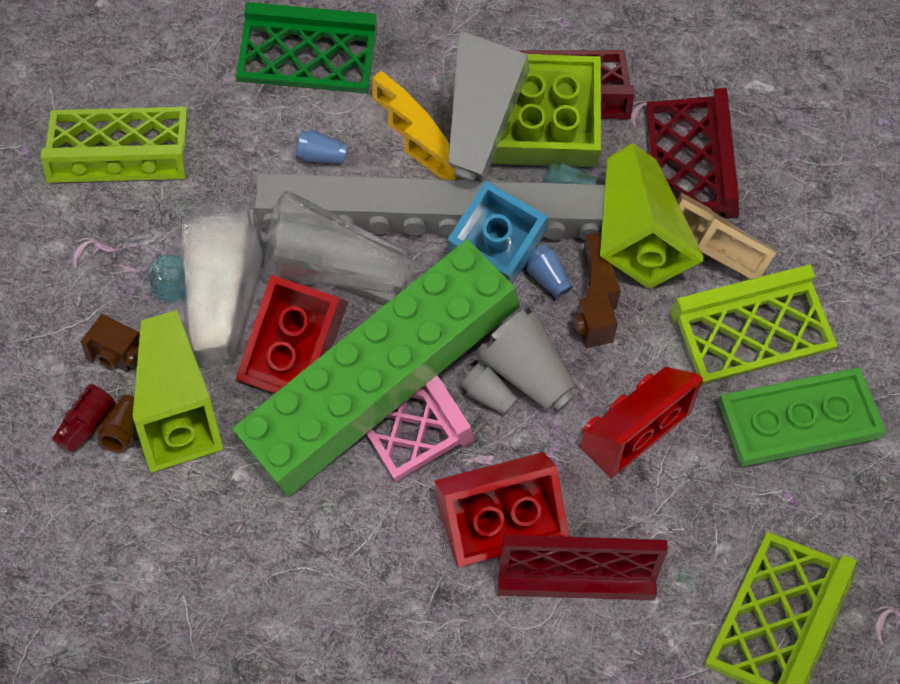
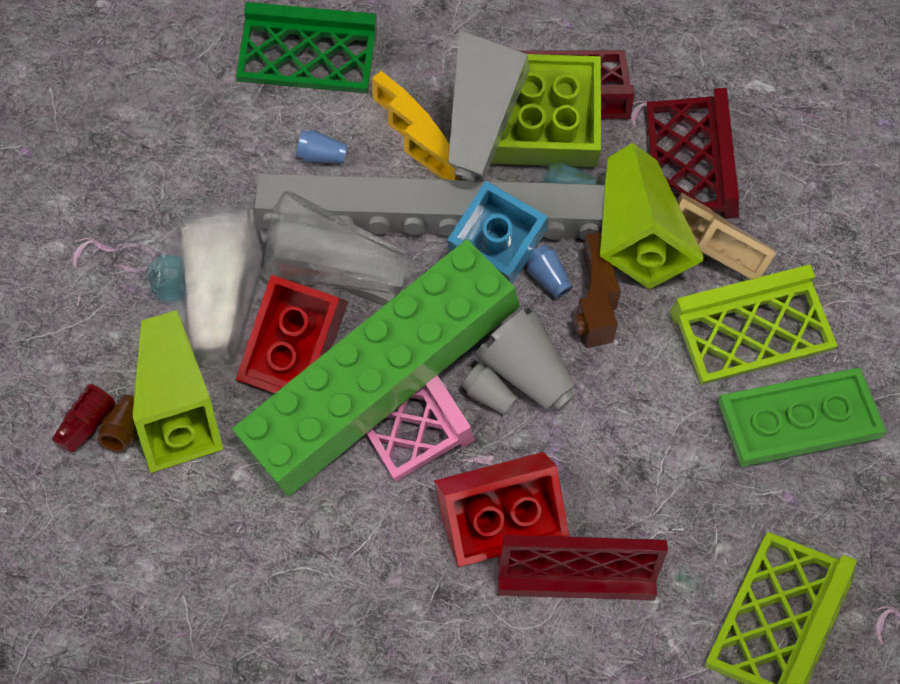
(111, 344): reddish brown brick -> none
(116, 160): lime fence -> none
(640, 418): red slope -> none

